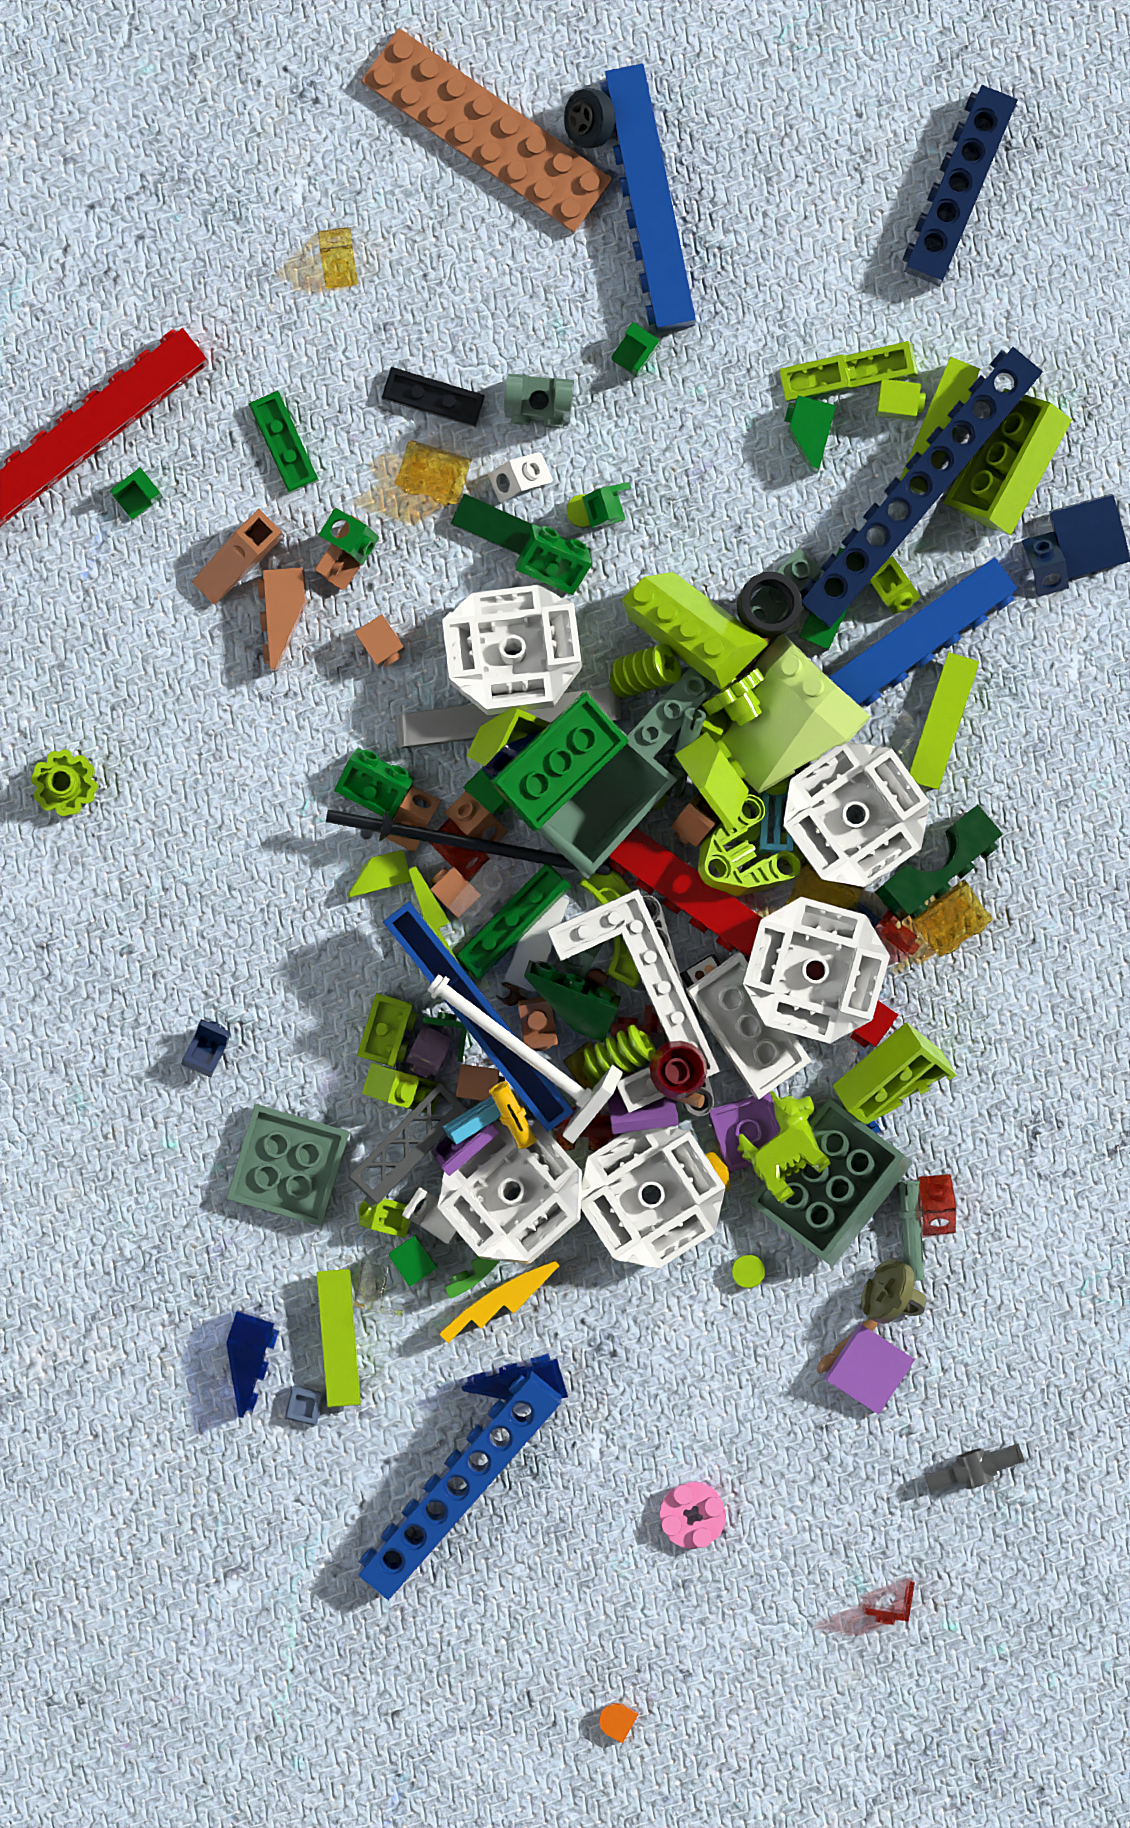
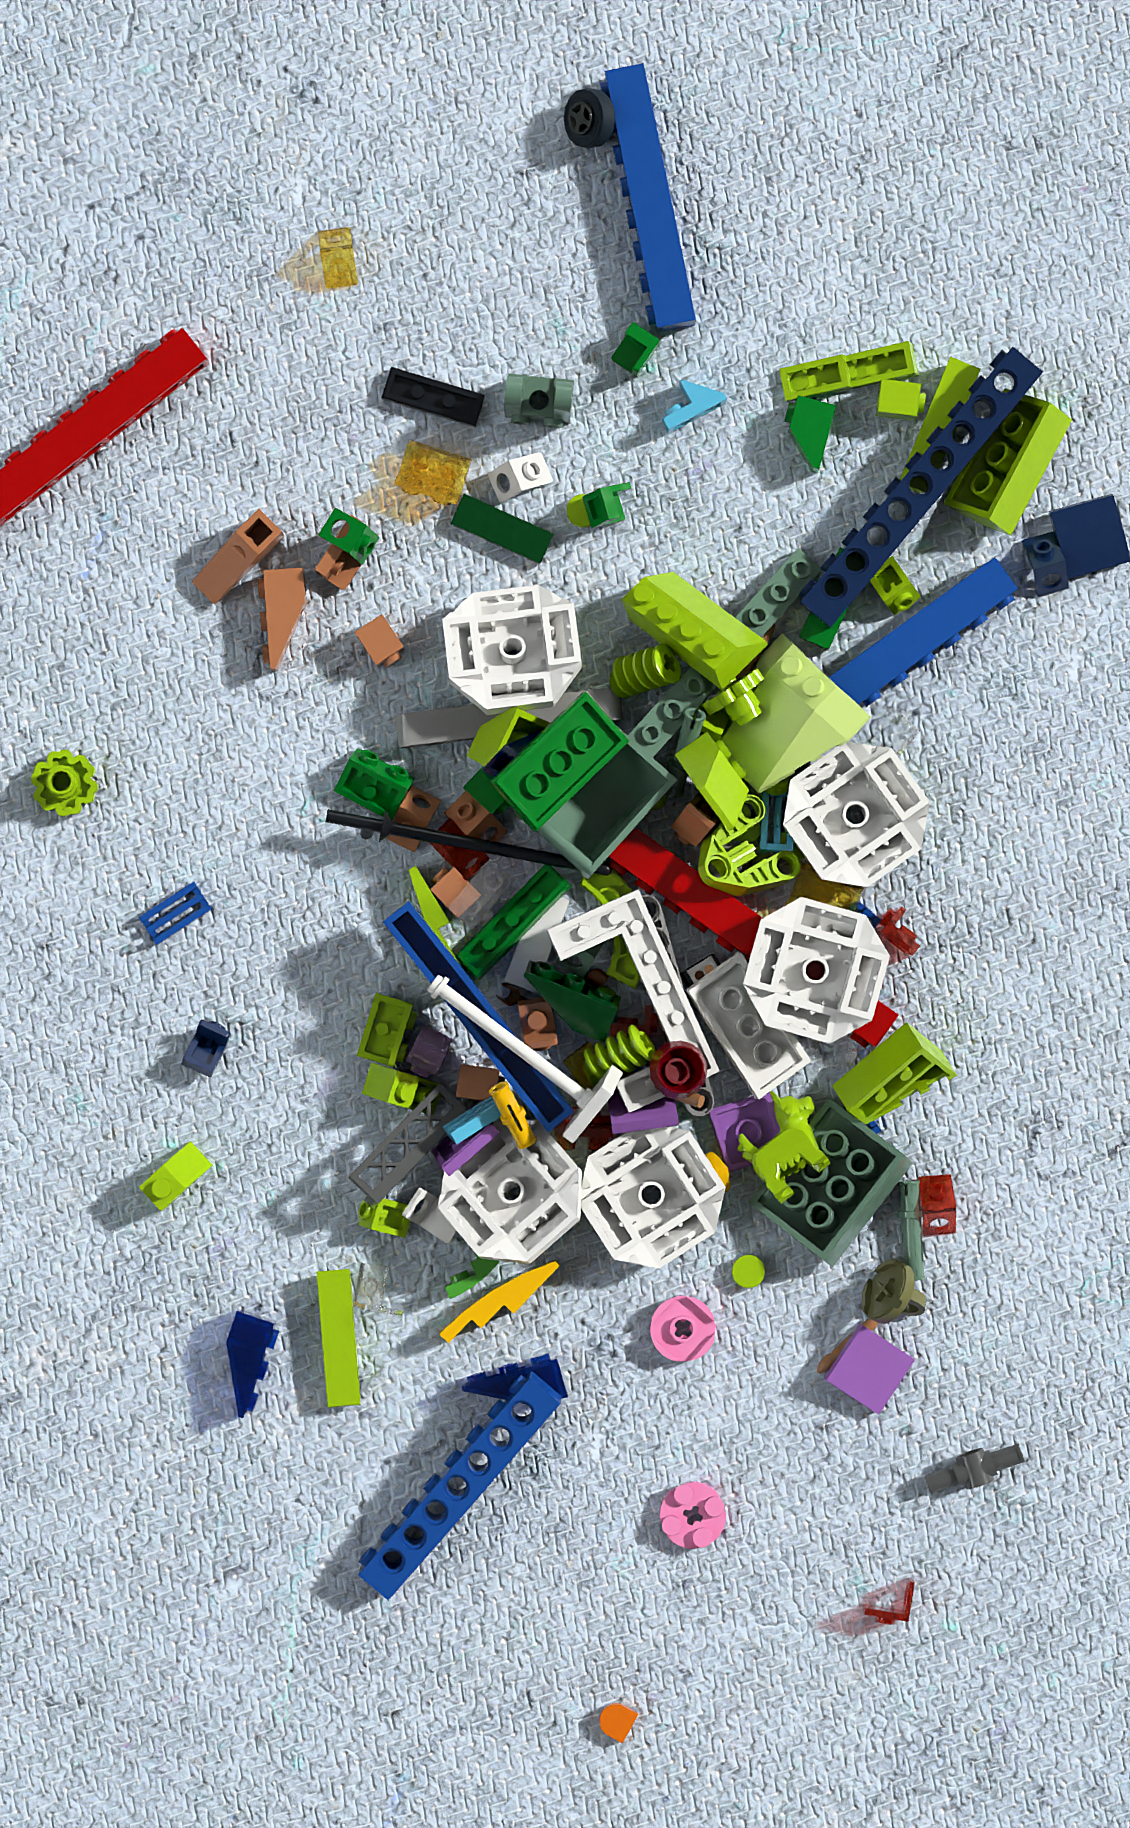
(136, 493): green panel -> none
(151, 928): none -> blue tile
(175, 1176): none -> lime slope
(283, 442): green tile -> none
(288, 1165): sand green plate -> none
(304, 1405): sand blue tile -> none
(381, 873): lime slope -> none
(413, 1260): green panel -> none
(450, 1020): green bracket -> none
(486, 130): nougat plate -> none
(554, 559): green bracket -> none
(701, 402): none -> medium azure slope
(701, 1328): none -> bright pink plate
(780, 582): black tyre -> none
(943, 720): lime slope -> none
(952, 919): clear yellow bracket -> none
(967, 839): dark green arch -> none
(997, 110): dark blue brick -> none

